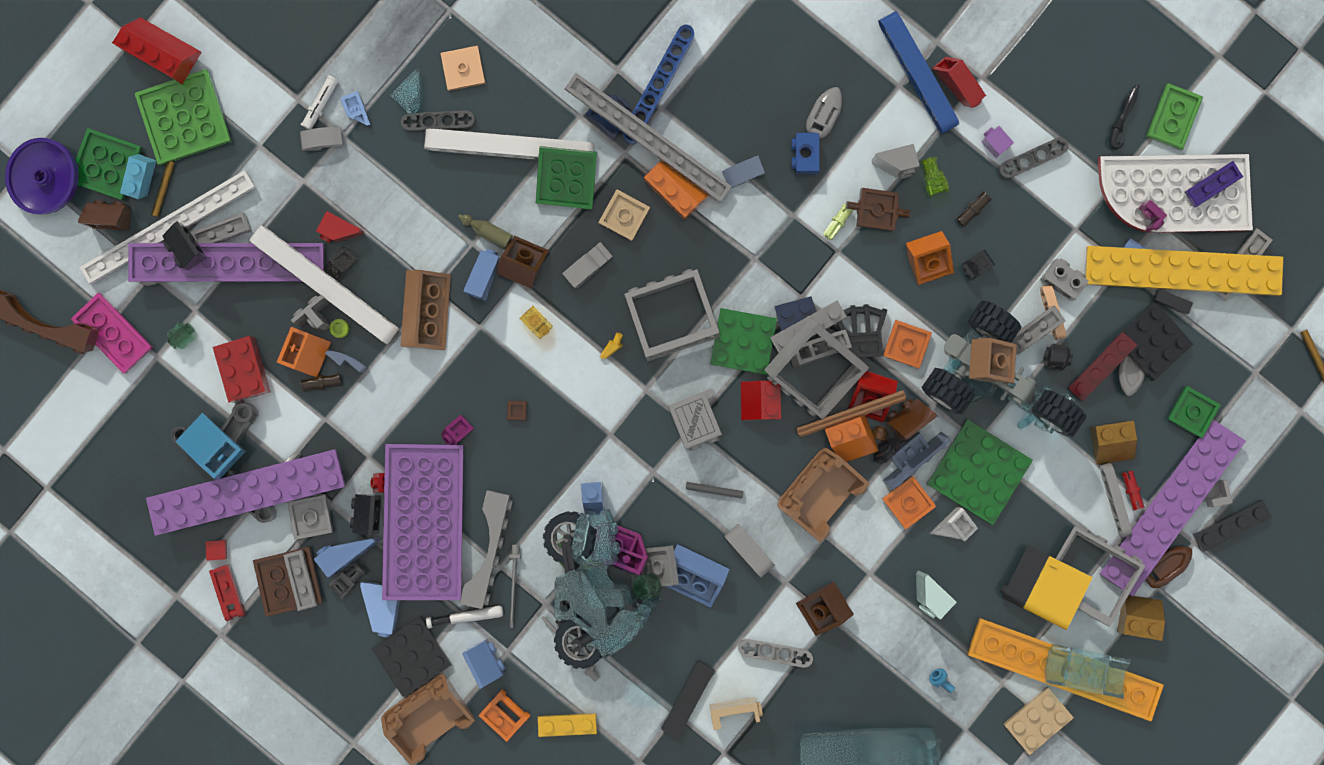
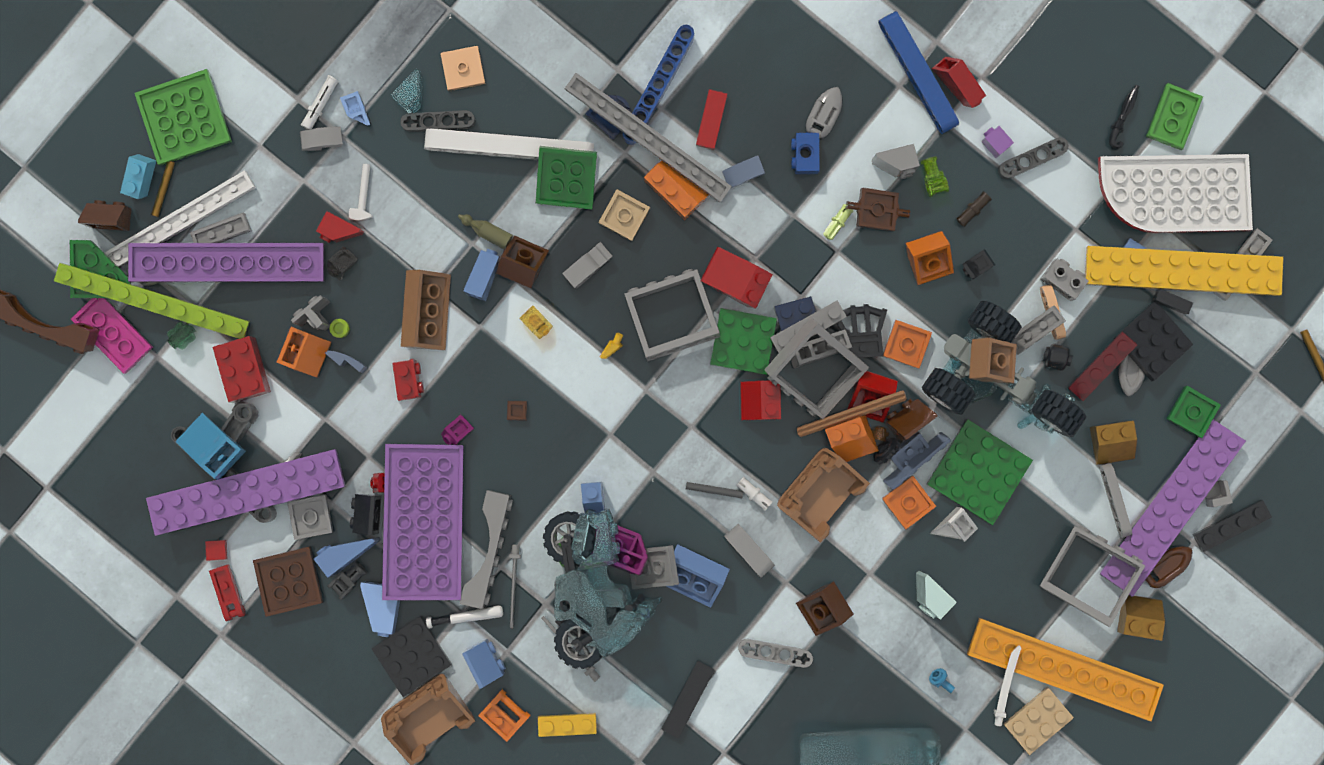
(41, 176): dark purple dish -> none
(89, 257): none -> green plate
(104, 162): green plate -> none
(151, 301): none -> lime plate
(157, 49): red slope -> none
(183, 245): black slope -> none
(300, 580): light grey tile -> none
(321, 382): dark brown pin -> none
(324, 284): white beam -> none
(360, 213): none -> white piece
(407, 379): none -> red bracket
(646, 586): clear green piece -> none
(695, 420): light grey container -> none
(711, 119): none -> red tile
(734, 707): tan panel -> none
(736, 278): none -> red slope
(754, 493): none -> white pin
(1000, 712): none -> white sword
(1046, 587): yellow door -> none
(1086, 670): clear light blue piece -> none
(1132, 490): red pin -> none
(1153, 213): magenta bracket -> none
(1213, 184): dark purple tile -> none

